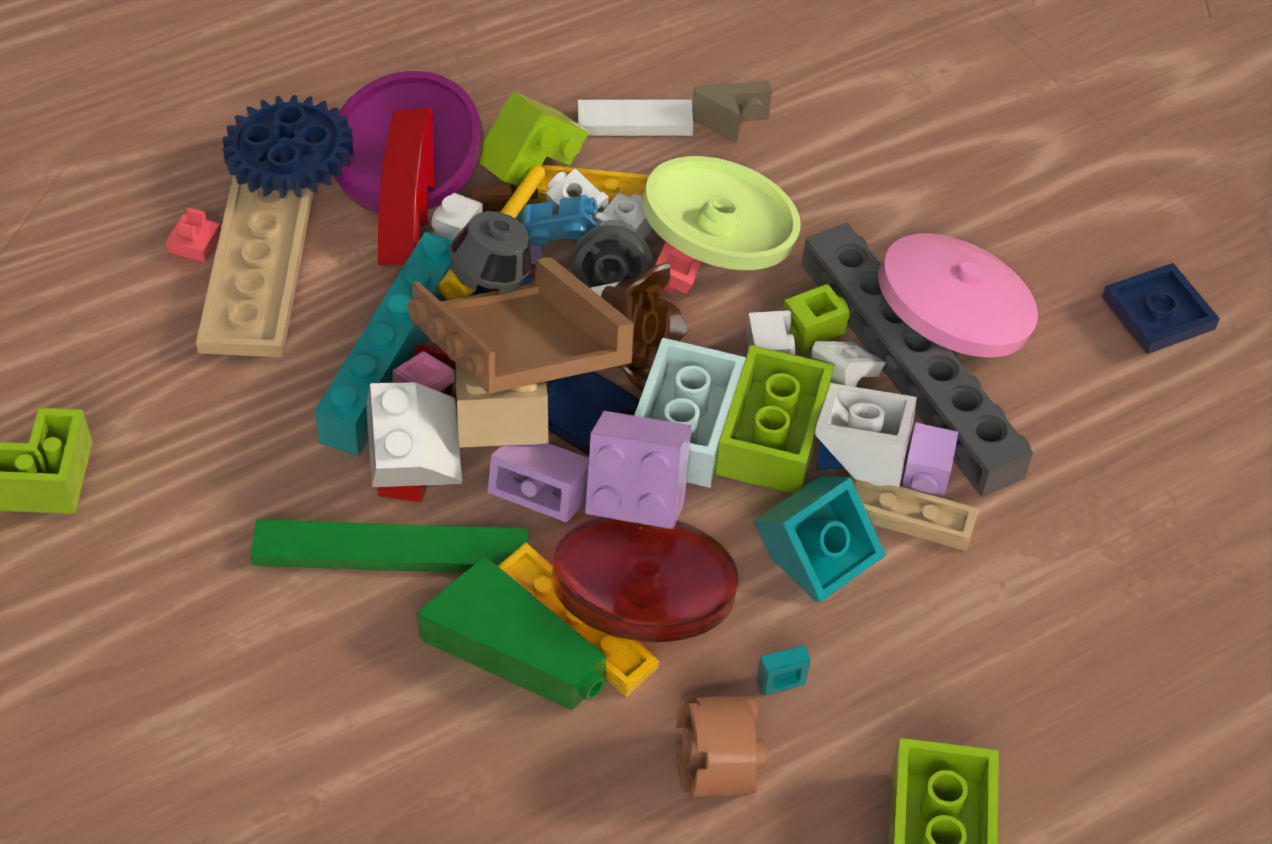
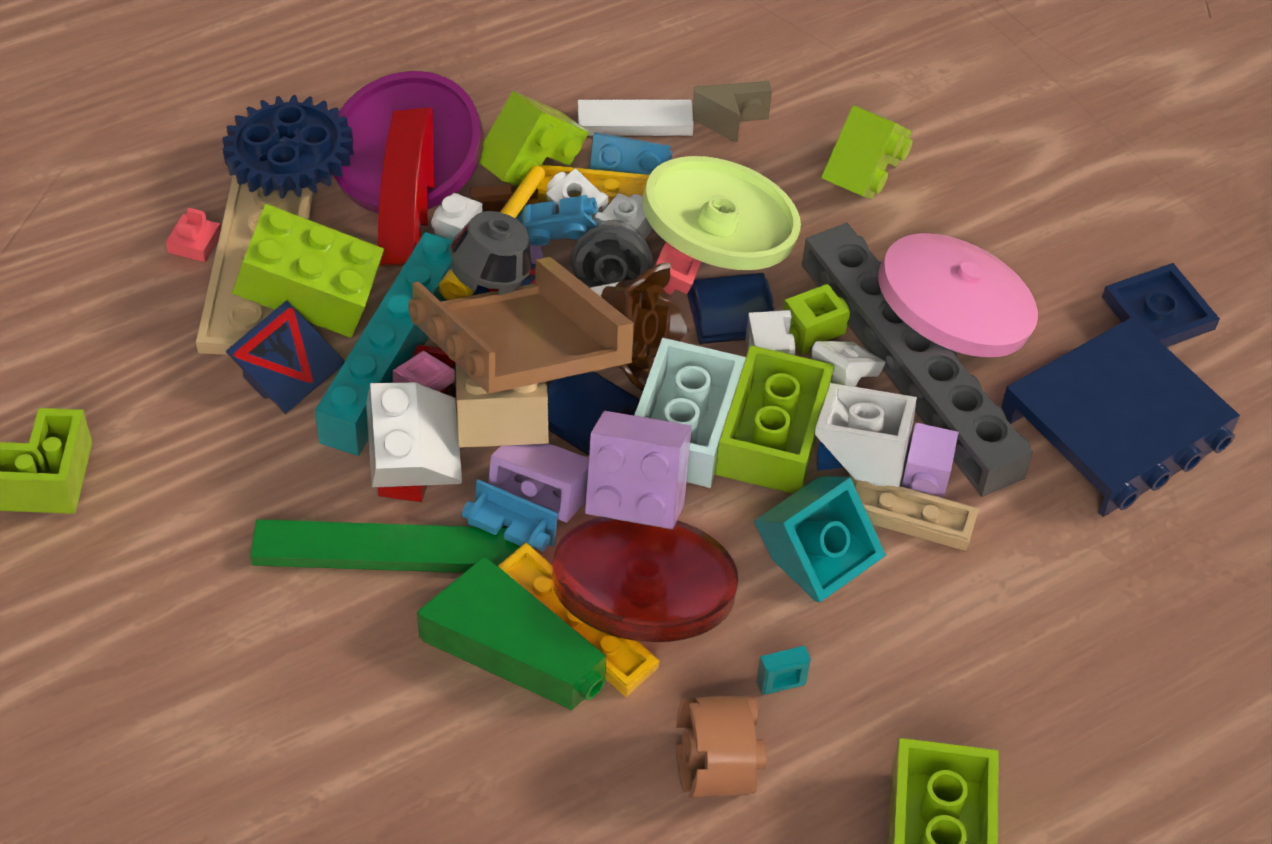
(285, 357): none -> dark blue piece
(309, 266): none -> lime brick
(524, 519): none -> dark azure hinge
(627, 154): none -> dark azure hinge
(723, 305): none -> dark blue piece
(865, 151): none -> lime brick
(1123, 413): none -> dark blue panel

